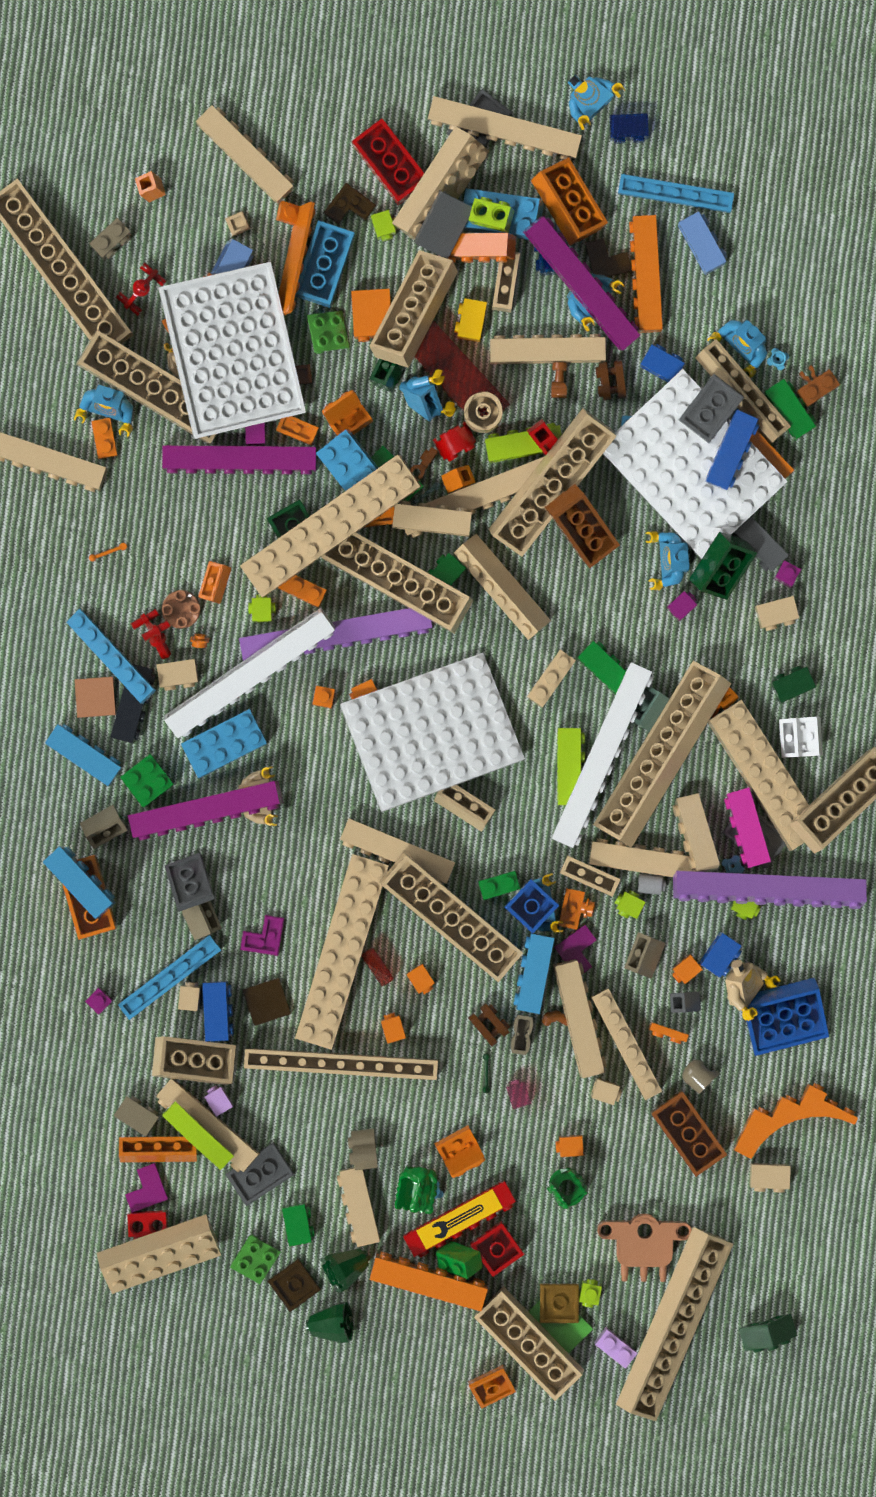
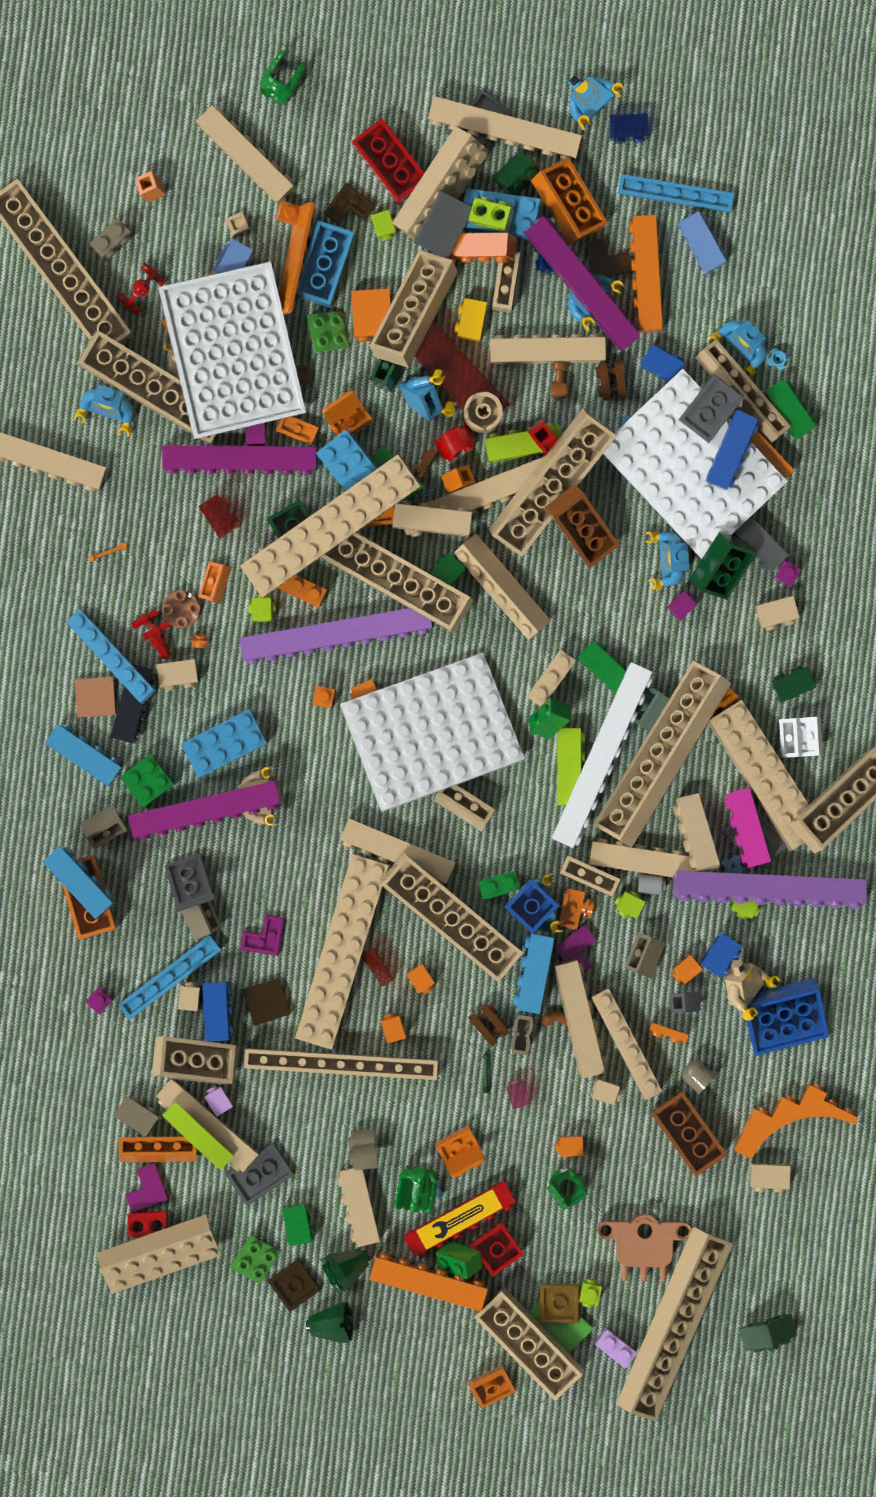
(104, 438): orange plate -> none
(219, 516): none -> clear red brick
(249, 673): white brick -> none
(277, 91): none -> green piece
(516, 174): none -> dark green brick
(549, 718): none -> green brick
(818, 387): dark orange brick -> none

